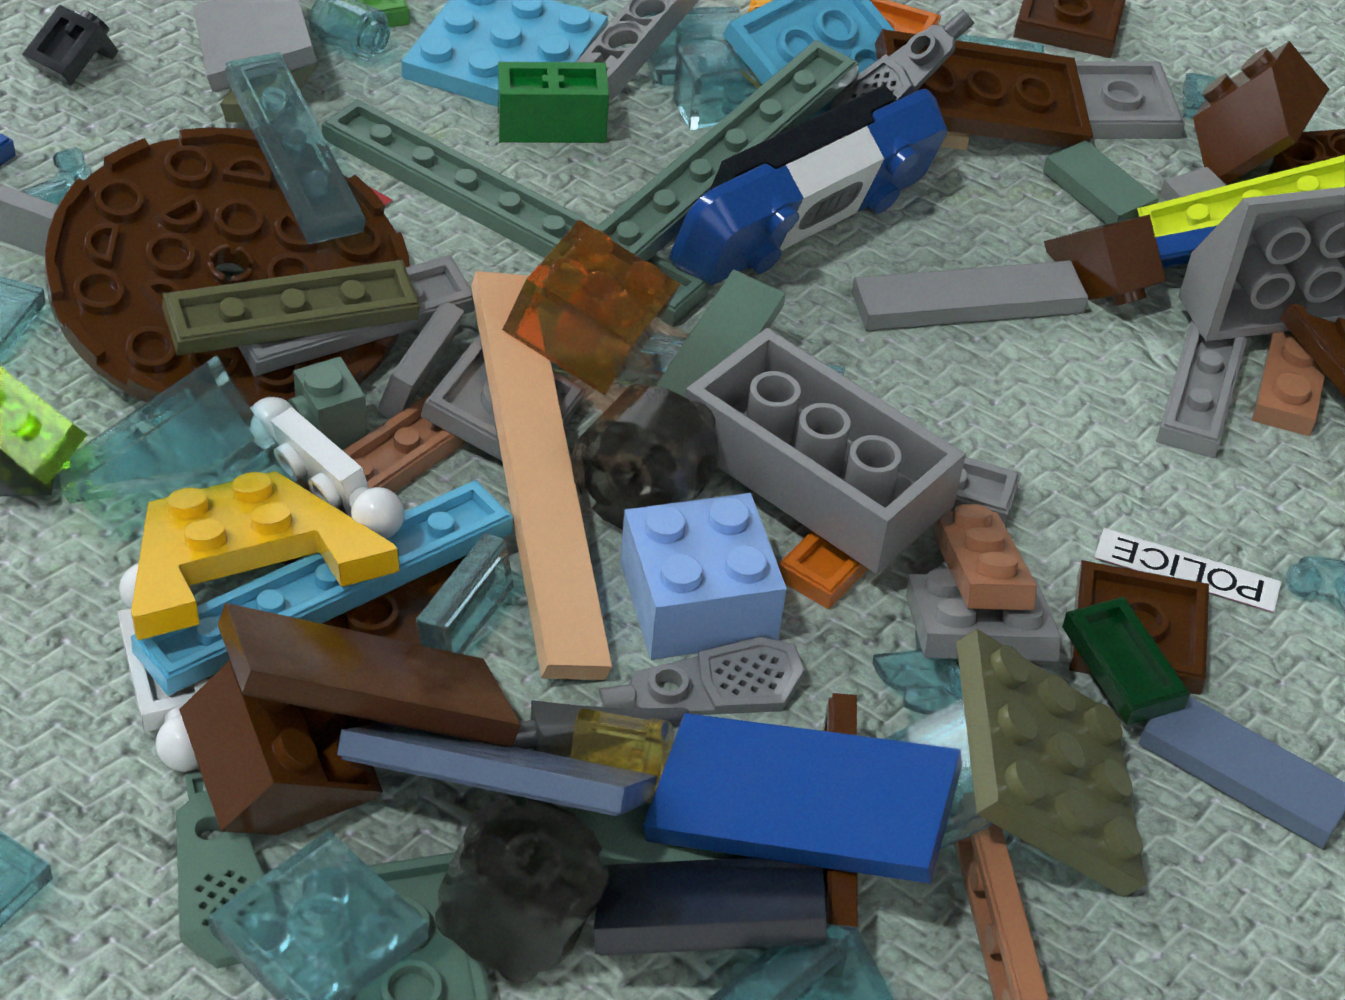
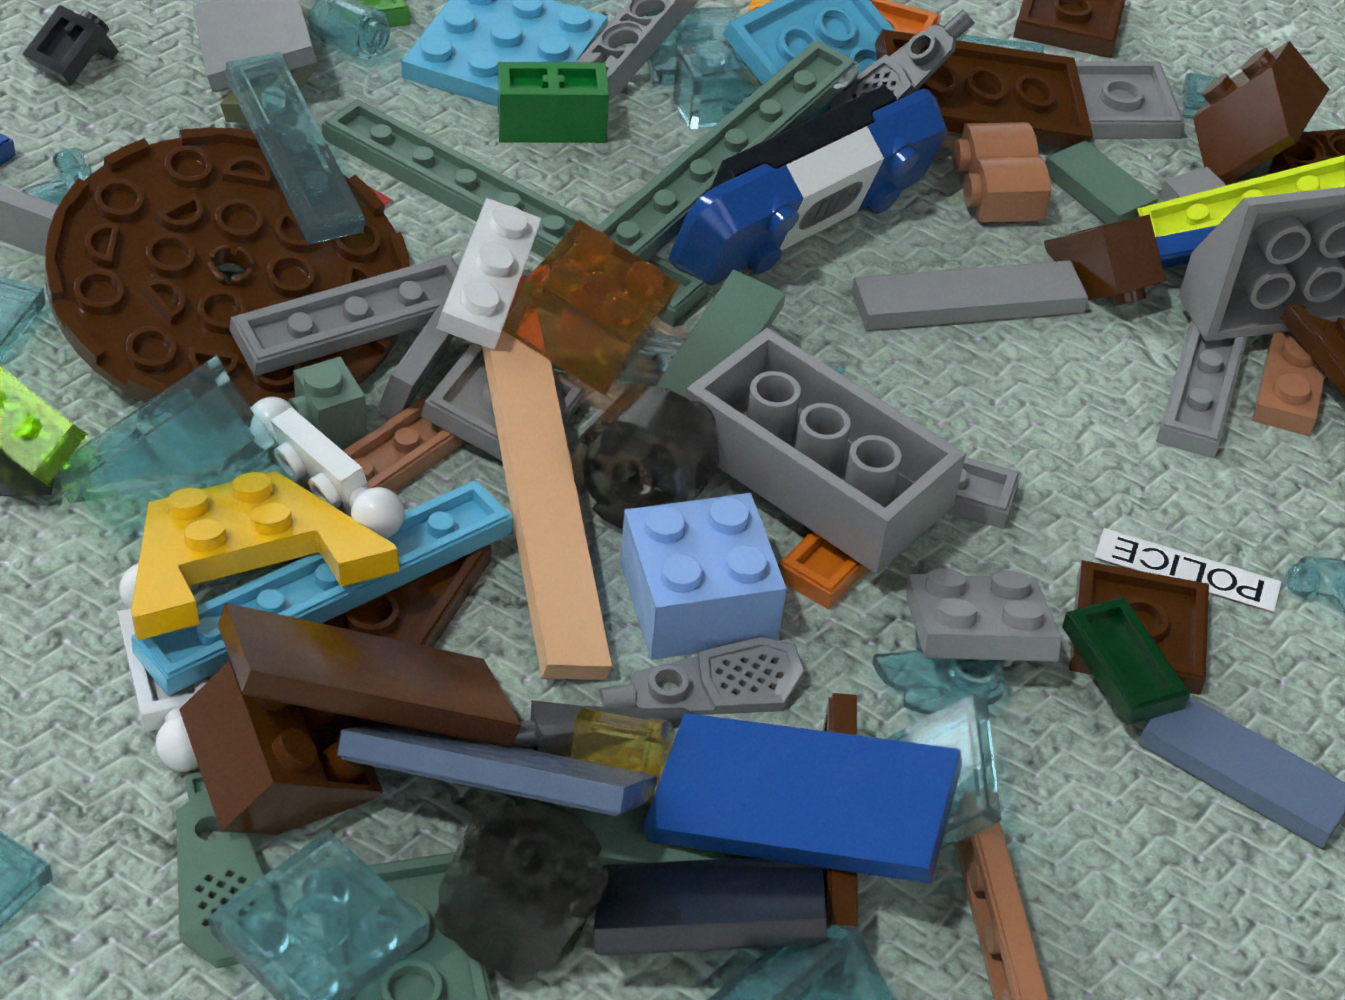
(289, 307): olive tile -> none
(467, 597): clear light blue tile -> none
(489, 274): none -> white plate
(984, 560): nougat plate -> none
(1002, 172): none -> nougat brick
(1049, 764): olive plate -> none

